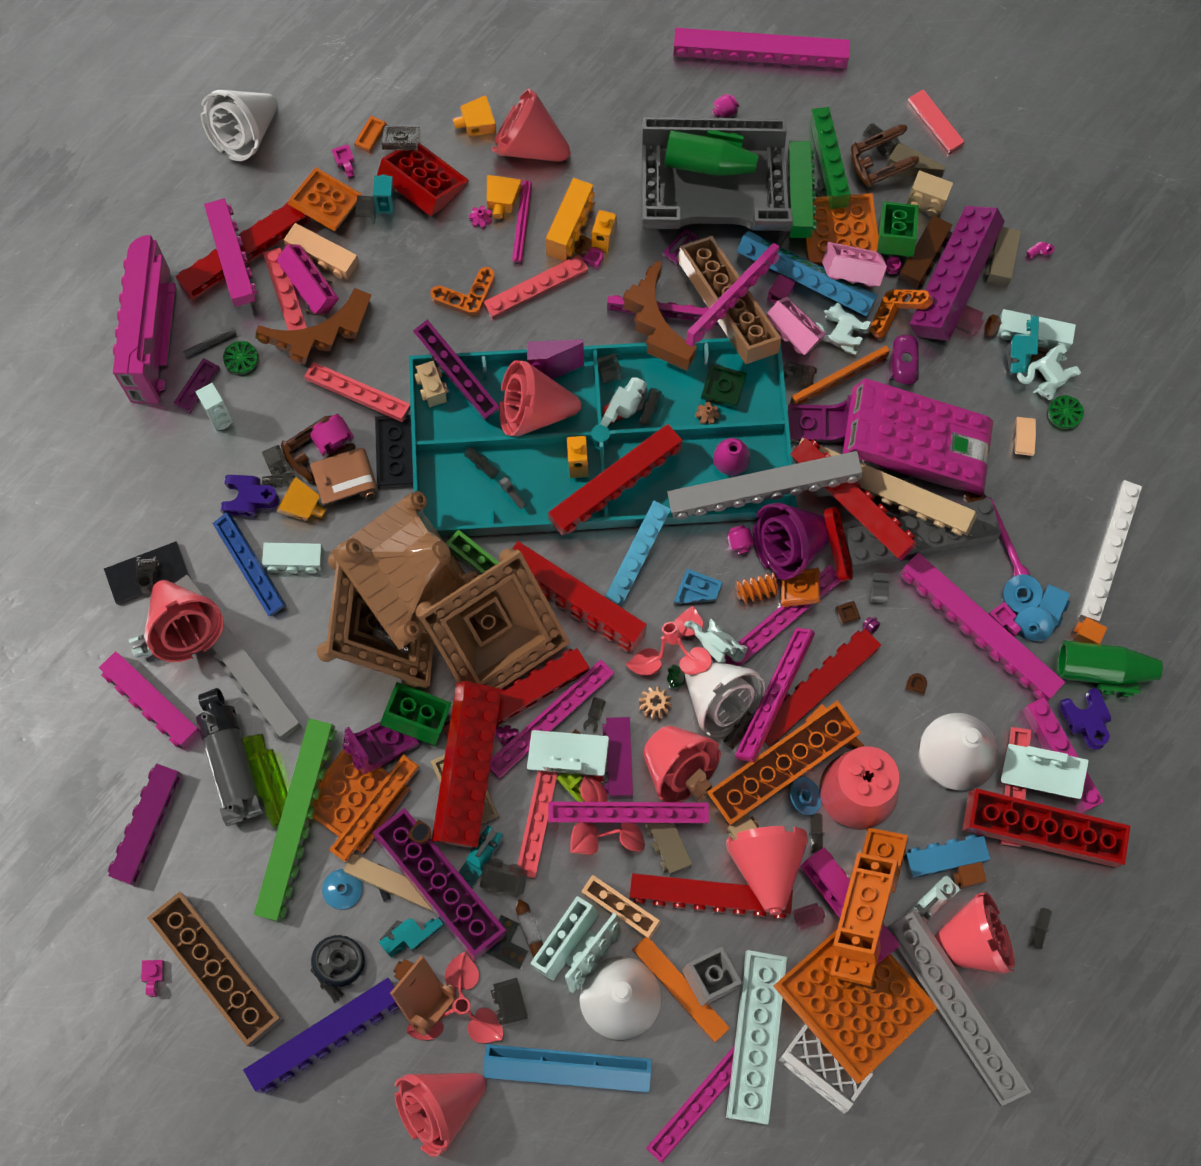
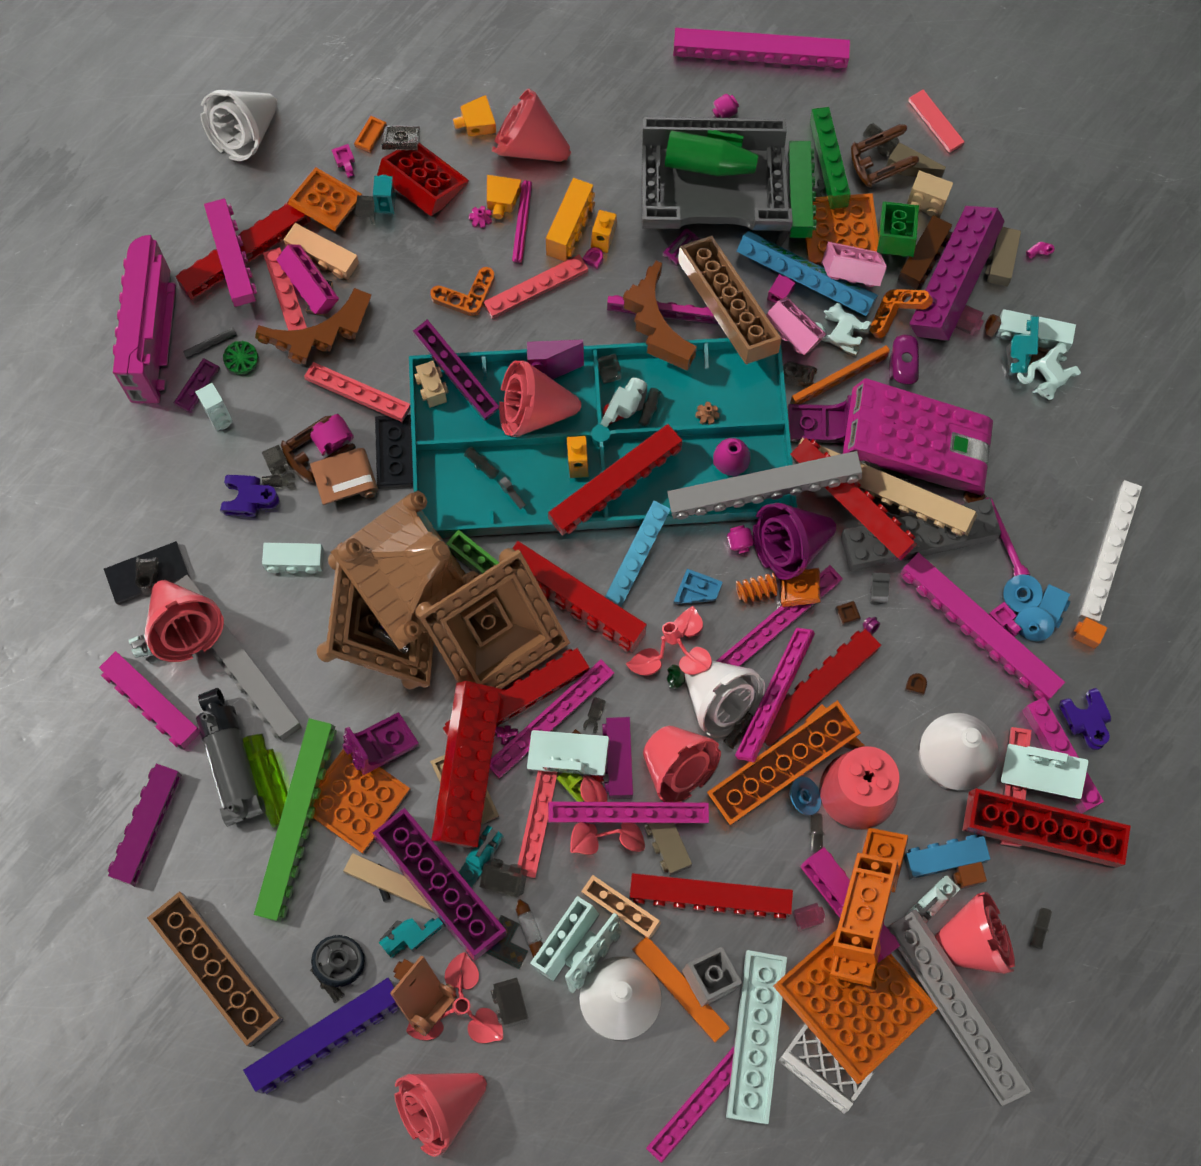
(152, 972): dark pink plate -> none
(249, 564): blue plate -> none
(300, 502): light orange torso -> none
(344, 899): dark azure dish -> none
(374, 808): orange tile -> none
(415, 713): green brick -> none
(420, 833): tile -> none
(567, 1068): dark azure brick -> none
(583, 245): reddish brown tile -> none
(647, 703): light nougat gear -> none
(698, 785): light nougat slope -> none
(718, 642): light aqua animal -> none
(723, 386): dark green tile -> none
(730, 297): dark pink plate -> none
(743, 824): tan brick -> none
(769, 862): coral cone -> none
(838, 544): red beam -> none
(893, 265): dark pink plate -> none
(1025, 436): light nougat slope -> none
(1066, 412): green wheel -> none
(1109, 665): green piece -> none

